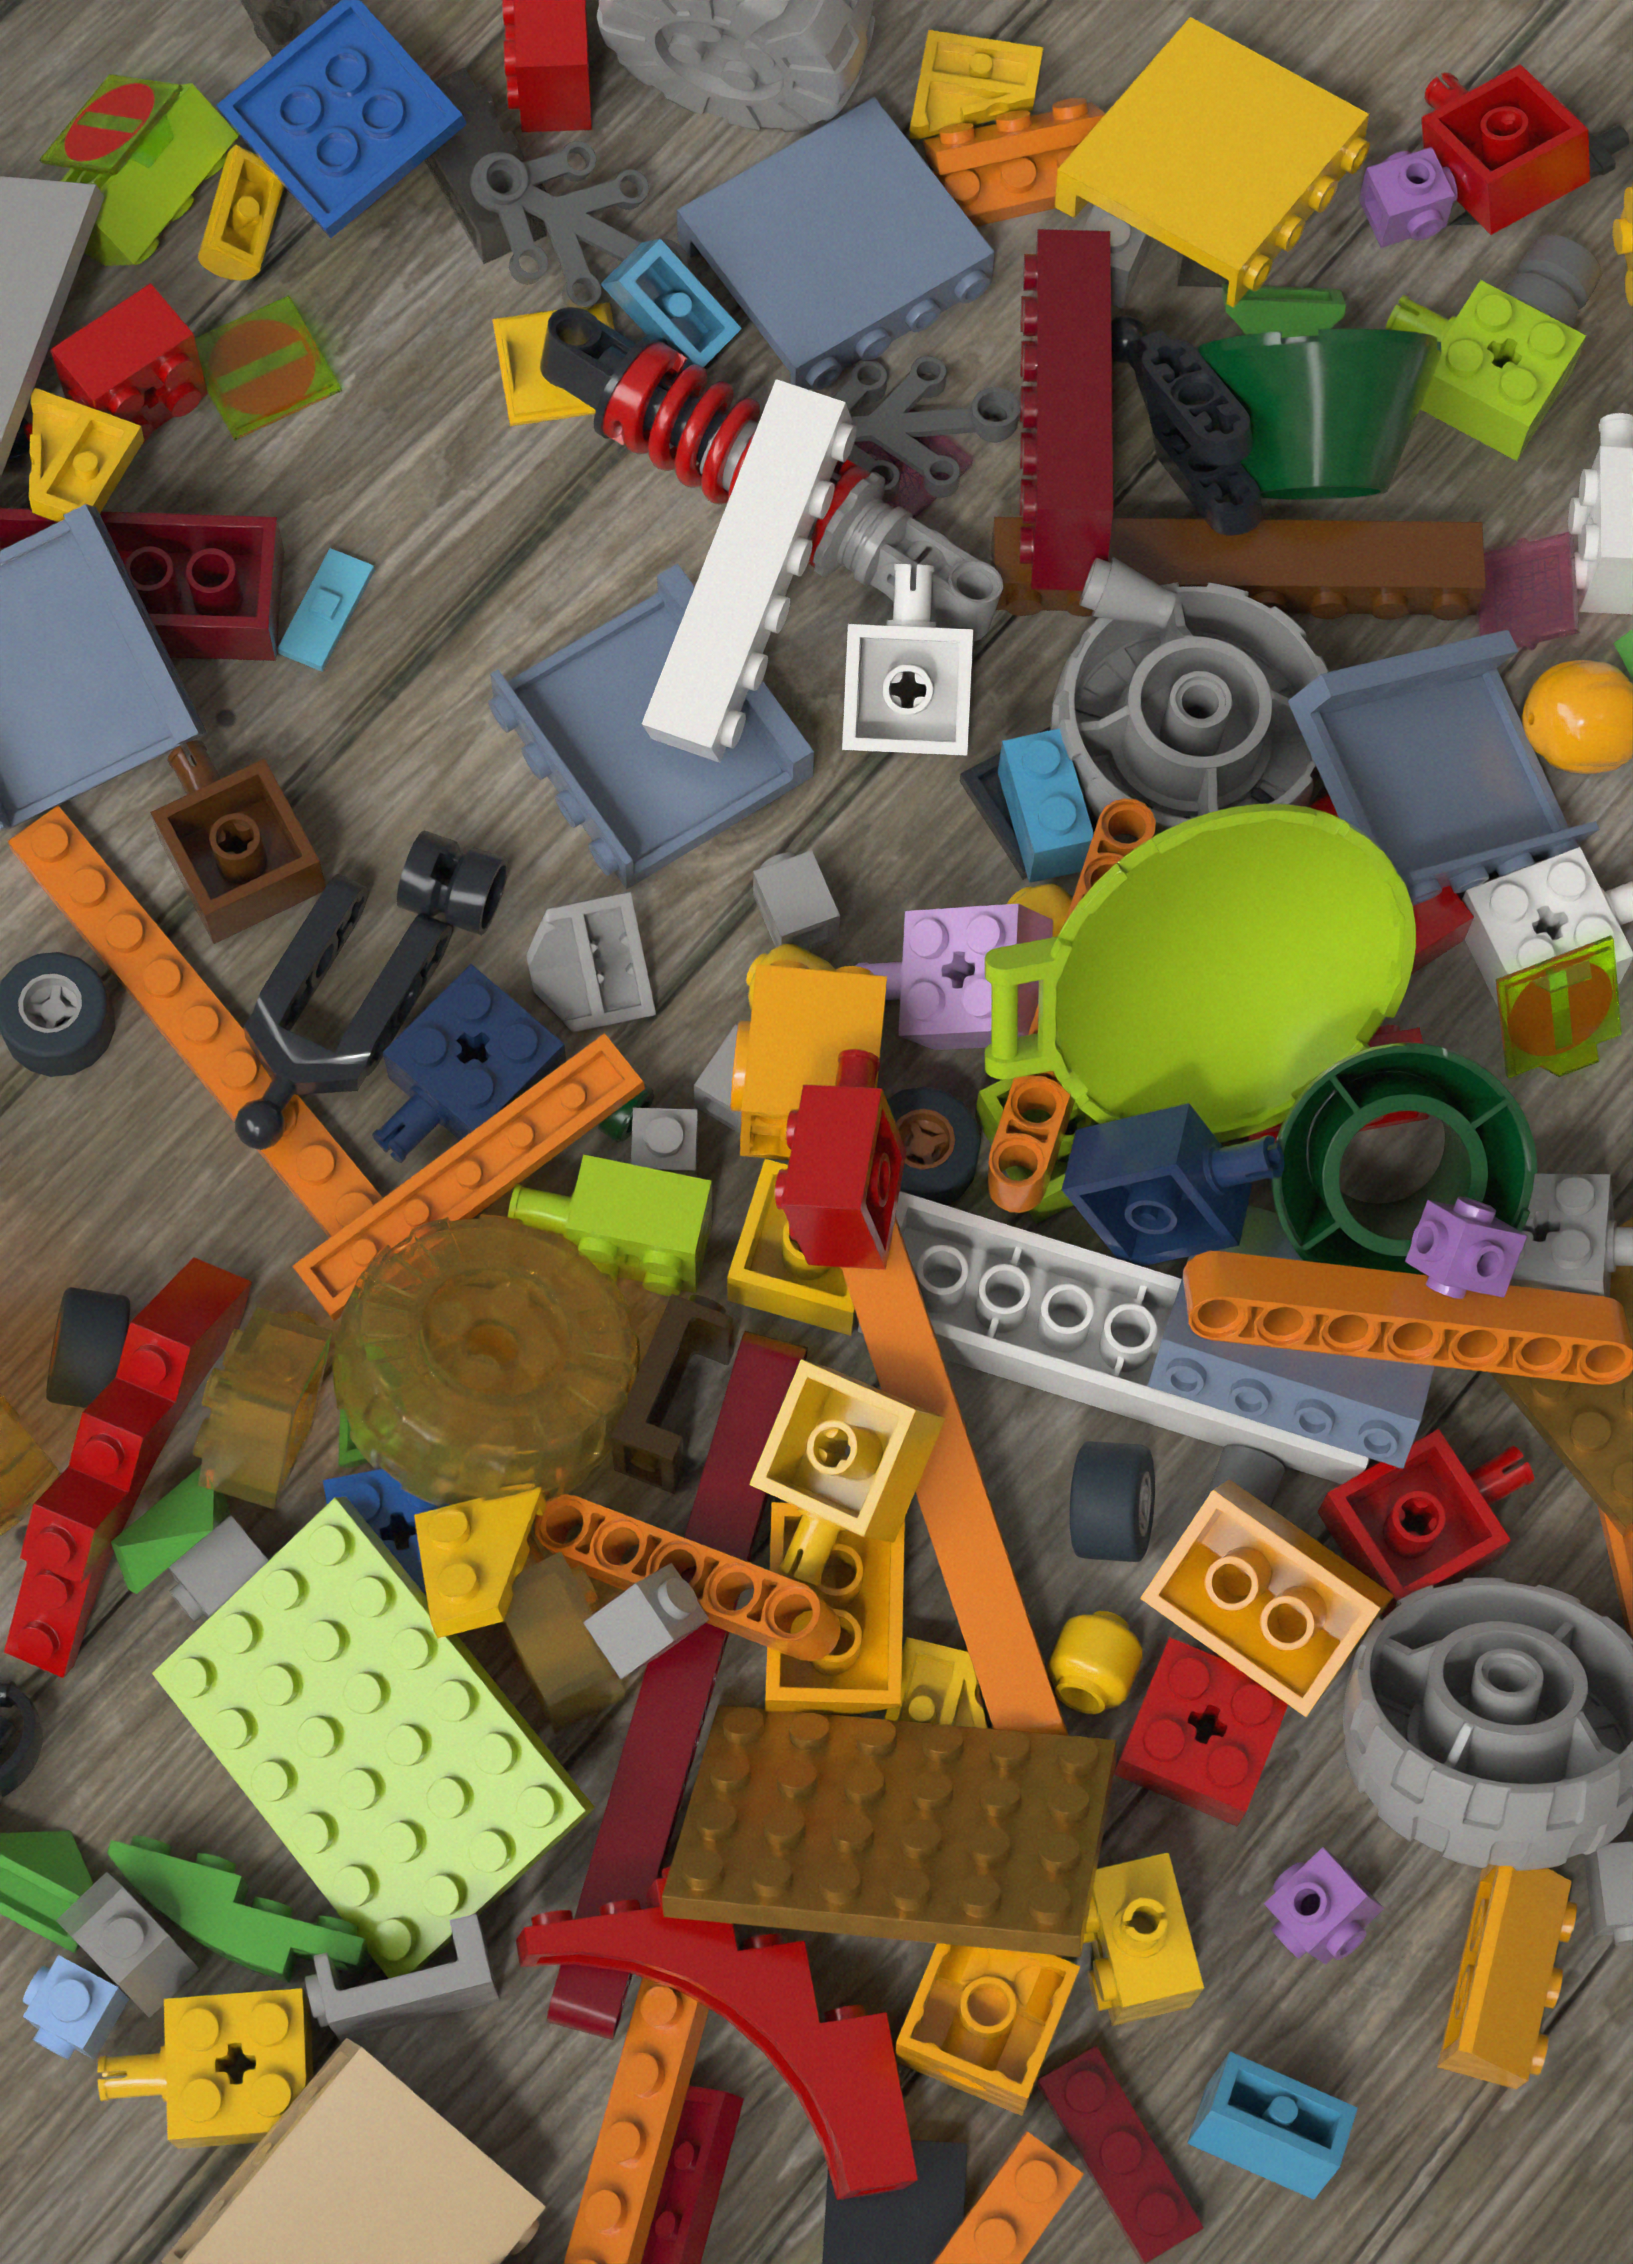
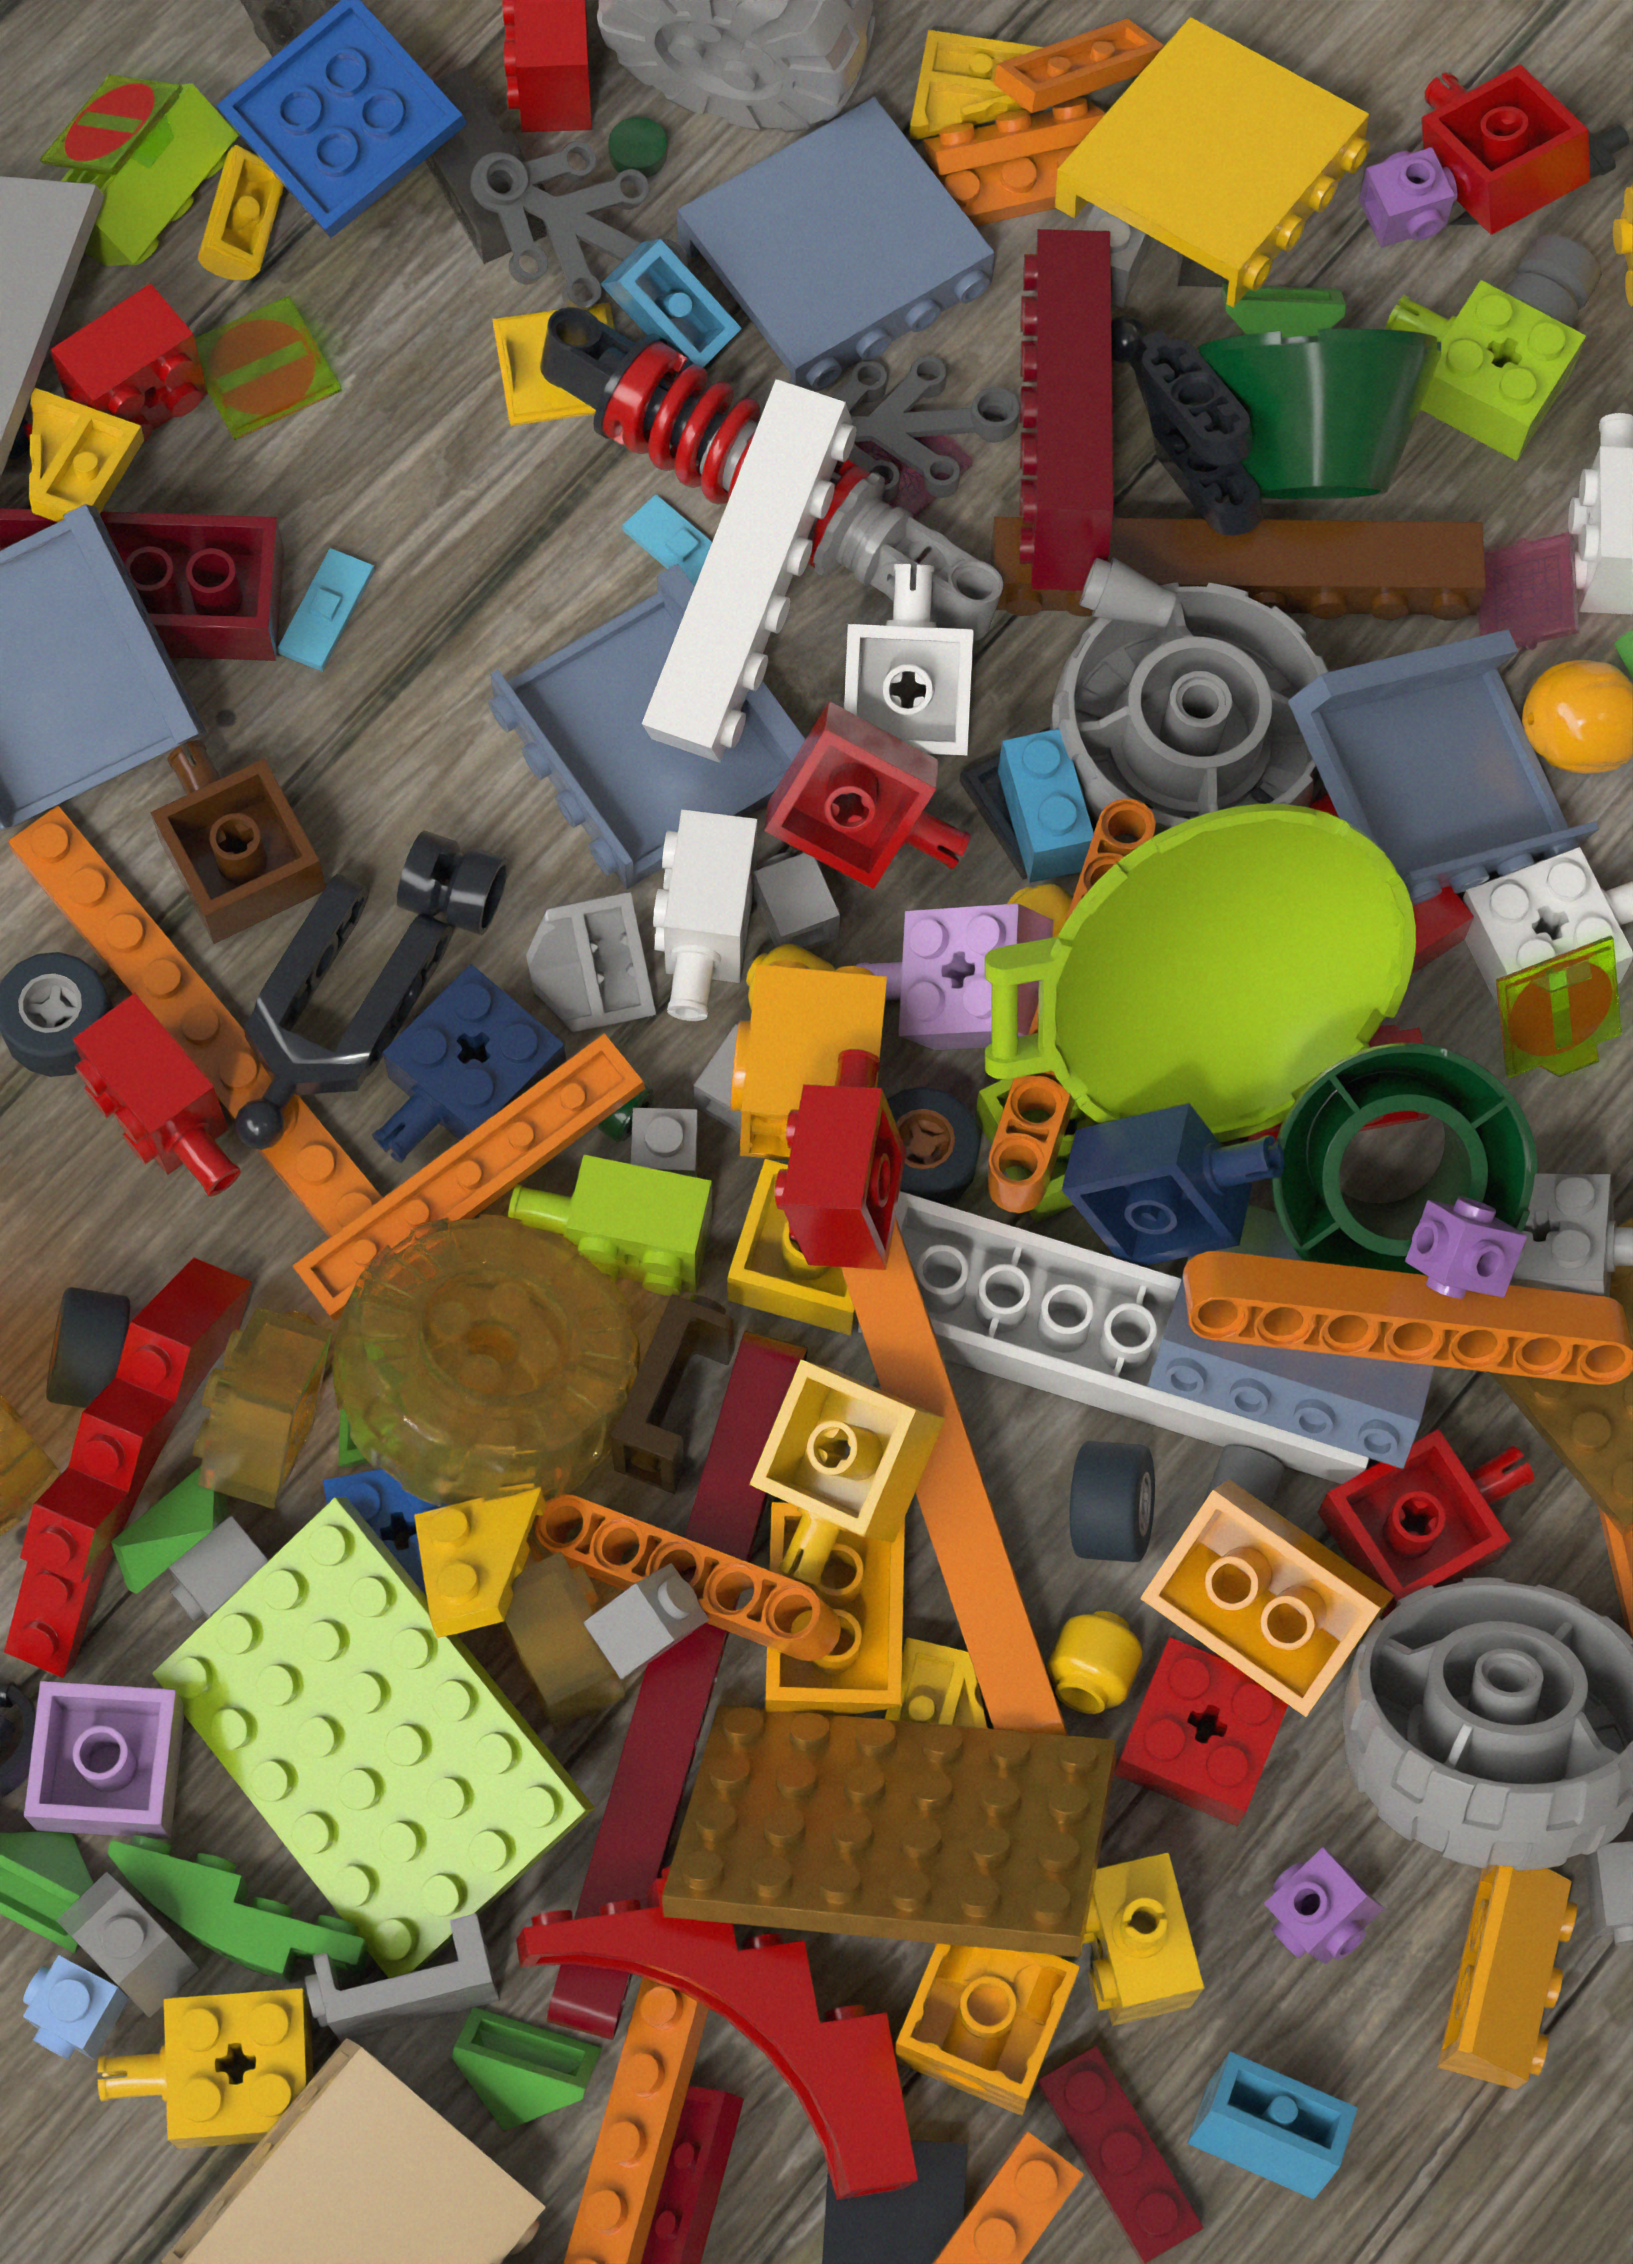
(105, 1760): none -> lavender brick
(155, 1094): none -> red brick
(521, 2067): none -> bright green slope
(638, 145): none -> dark green tile
(668, 537): none -> medium azure piece
(704, 905): none -> white brick
(887, 804): none -> red brick
(1077, 65): none -> orange plate

